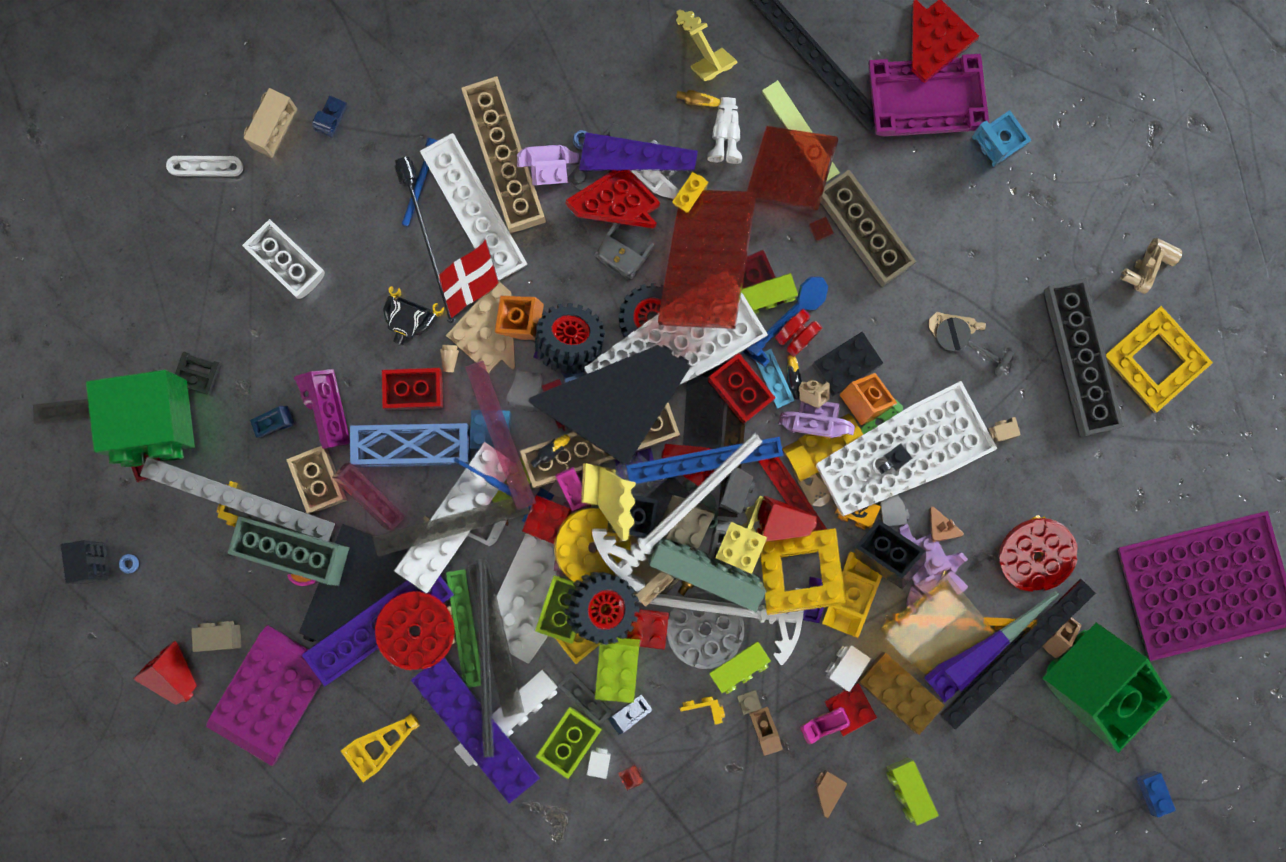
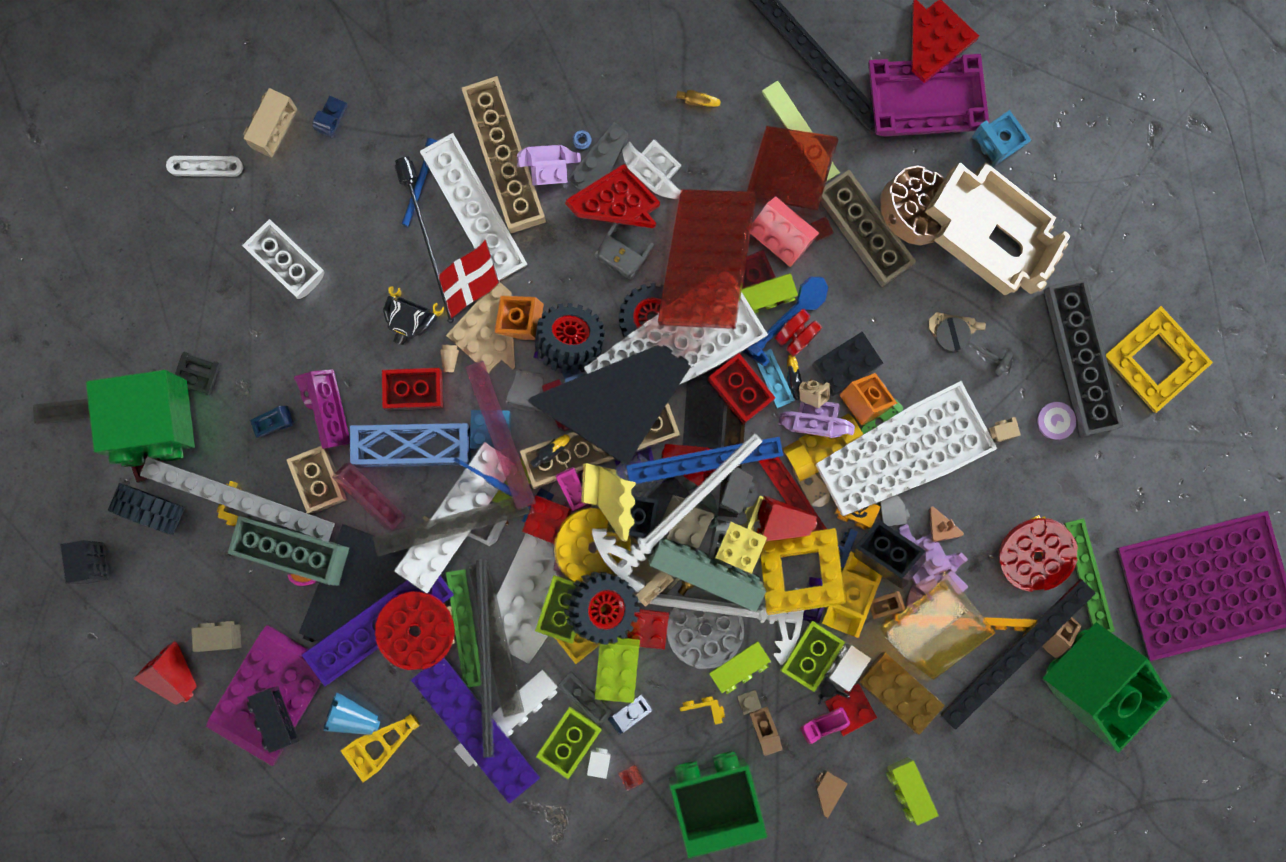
(123, 563): medium blue plate -> none
(146, 509): none -> black wheel
(272, 719): none -> black brick
(349, 717): none -> dark azure cone
(620, 154): dark purple wing -> none
(690, 192): yellow bracket -> none
(712, 63): light yellow piece -> none
(716, 804): none -> green piece
(726, 129): white piece -> none
(783, 231): none -> coral brick
(812, 656): none -> lime brick
(828, 689): none -> black plant
(848, 540): none -> dark blue plate
(887, 605): none -> medium nougat slope
(895, 458): black plate -> none
(905, 205): none -> medium nougat brick
(963, 668): dark purple plate -> none
(969, 210): none -> panel
(1056, 420): none -> lavender tile
(1088, 572): none -> bright green plate
(1148, 267): tan piece -> none
(1156, 794): blue brick -> none

